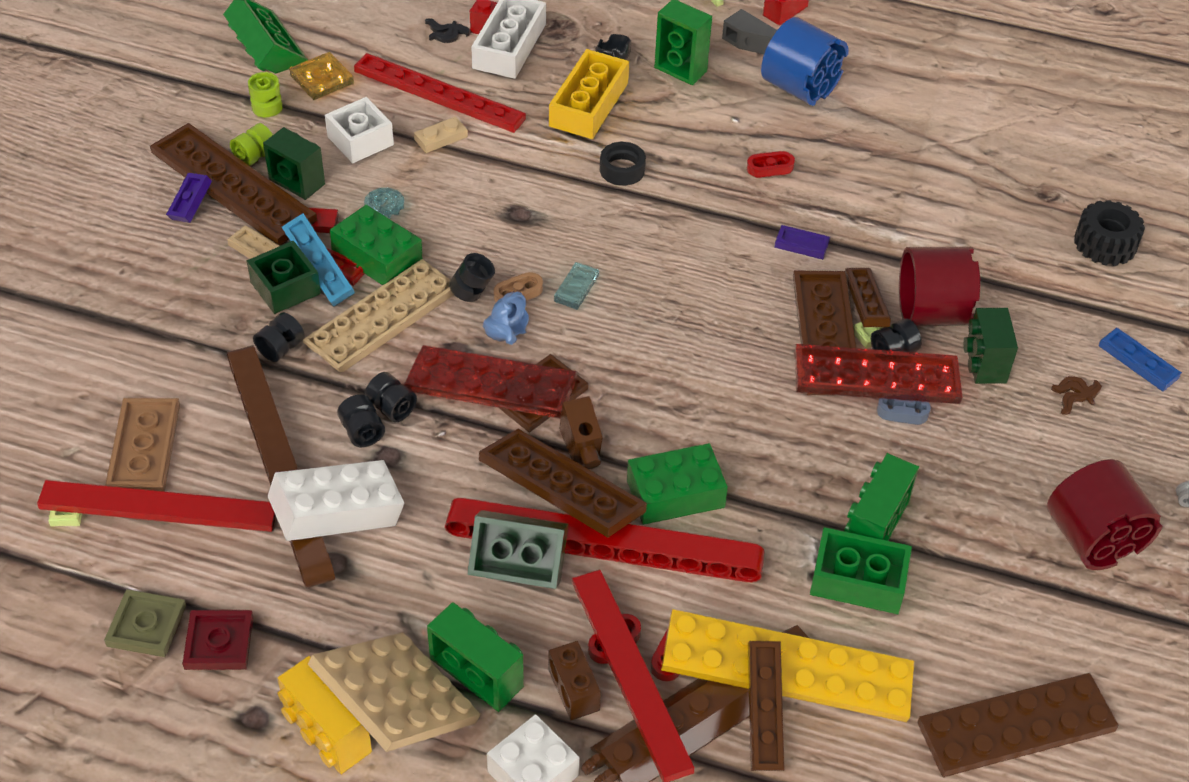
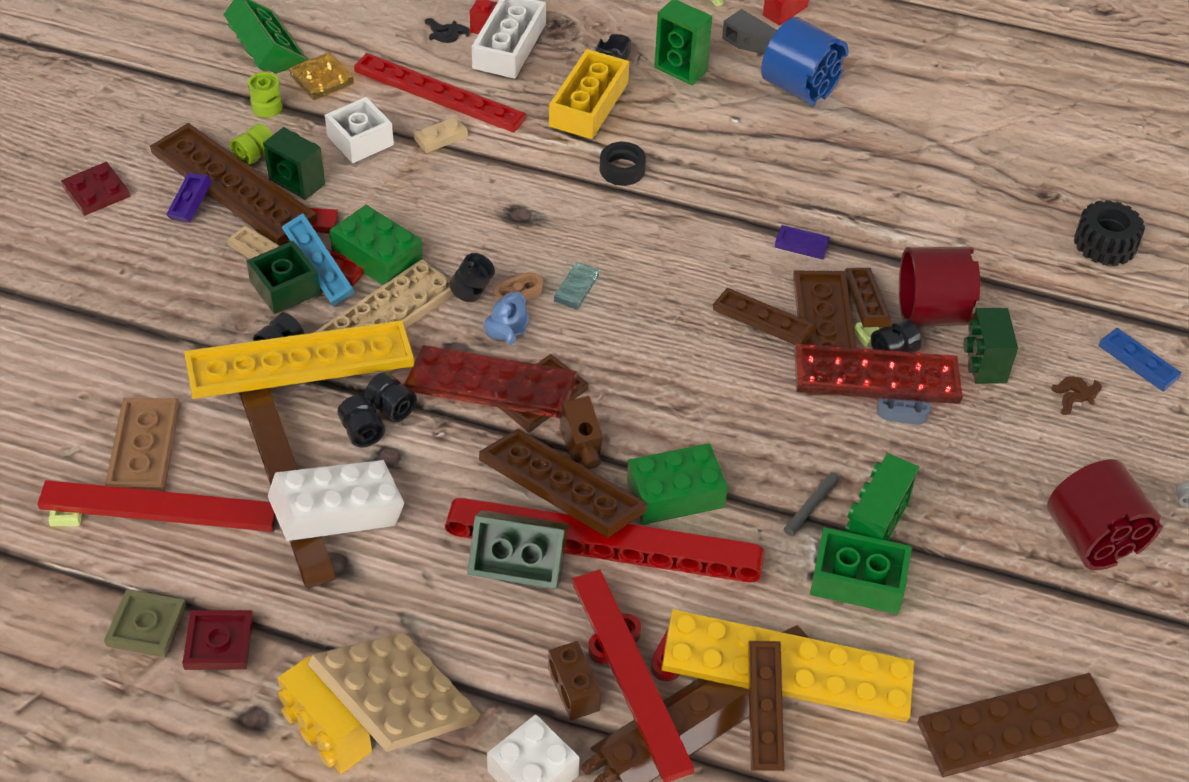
(95, 188): none -> dark red plate
(297, 359): none -> yellow plate
(379, 196): clear light blue gear -> none
(476, 656): green brick -> none
(764, 317): none -> reddish brown tile
(770, 164): red plate -> none
(810, 505): none -> dark grey bar

